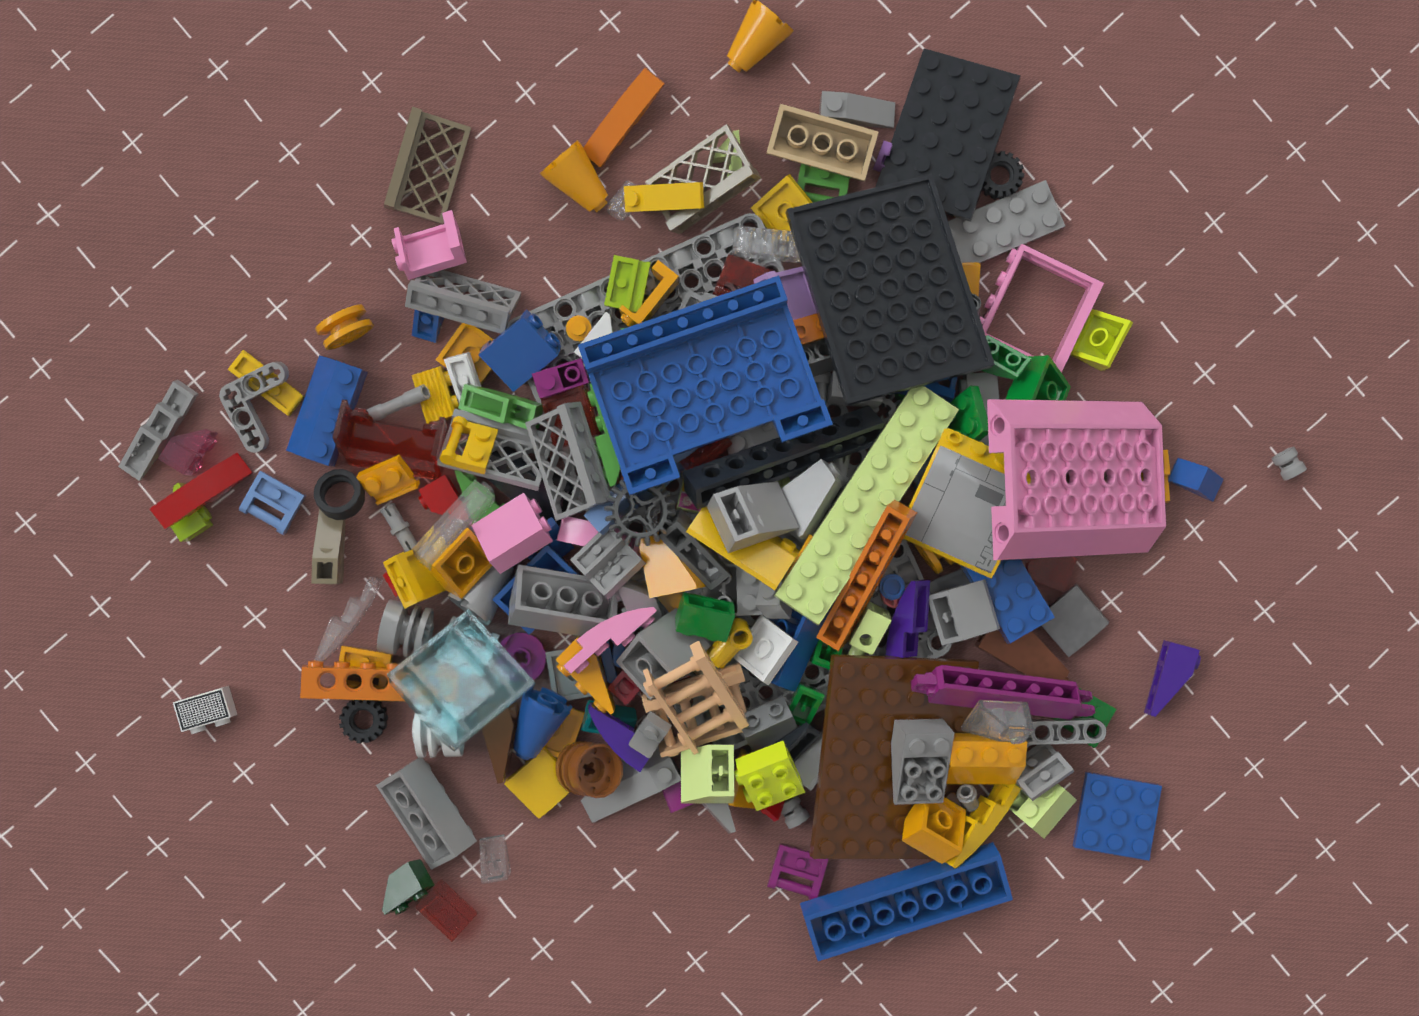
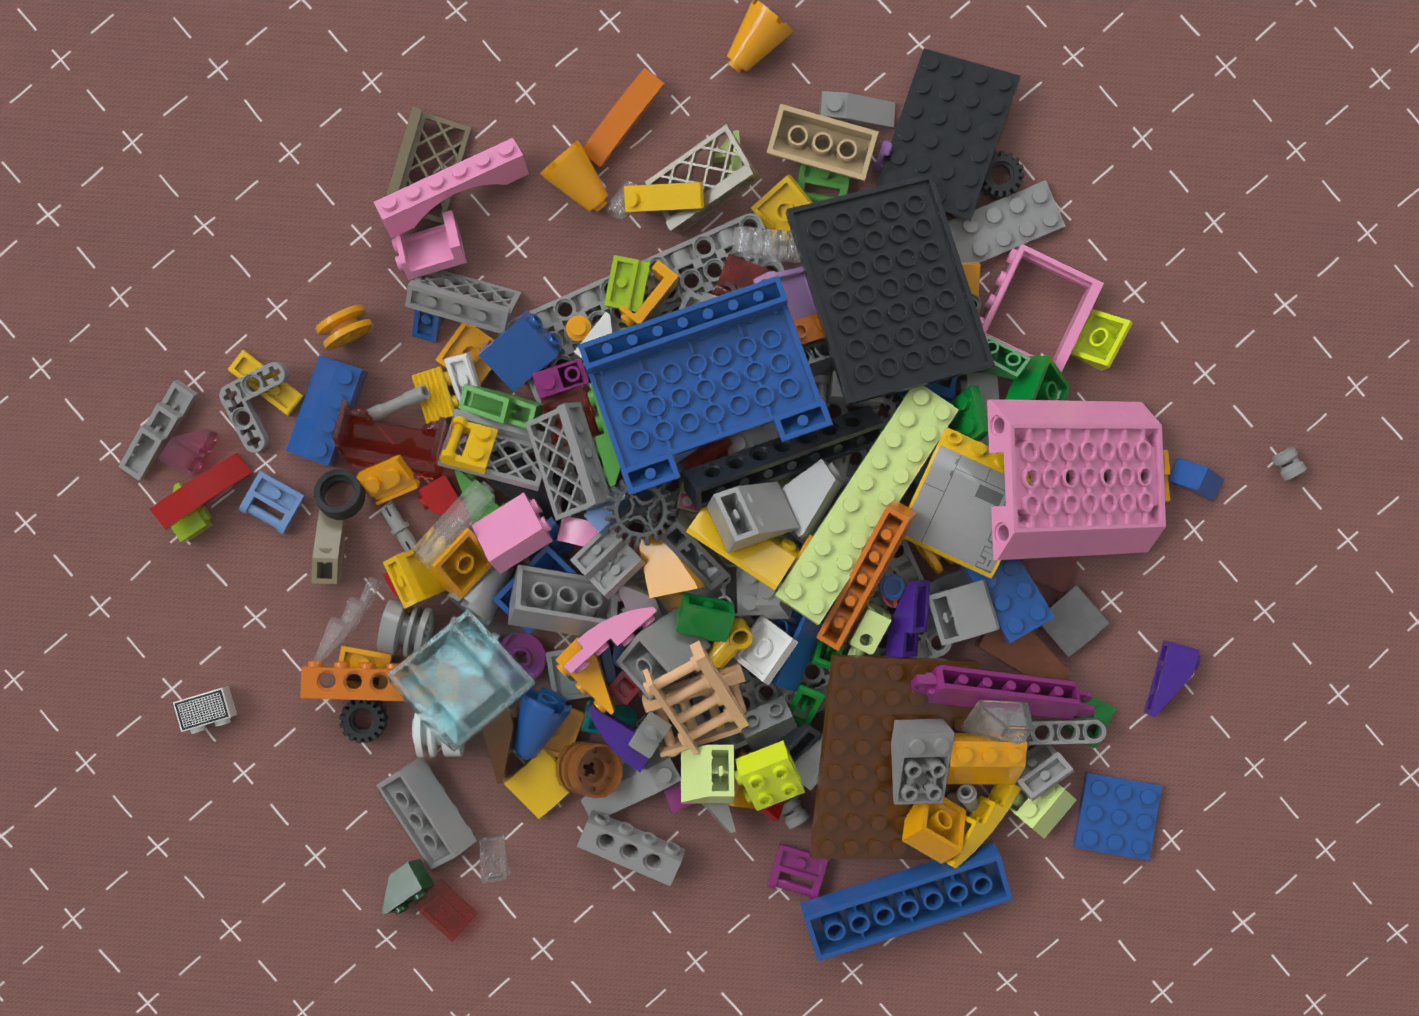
(493, 166): none -> bright pink arch
(634, 858): none -> light grey brick

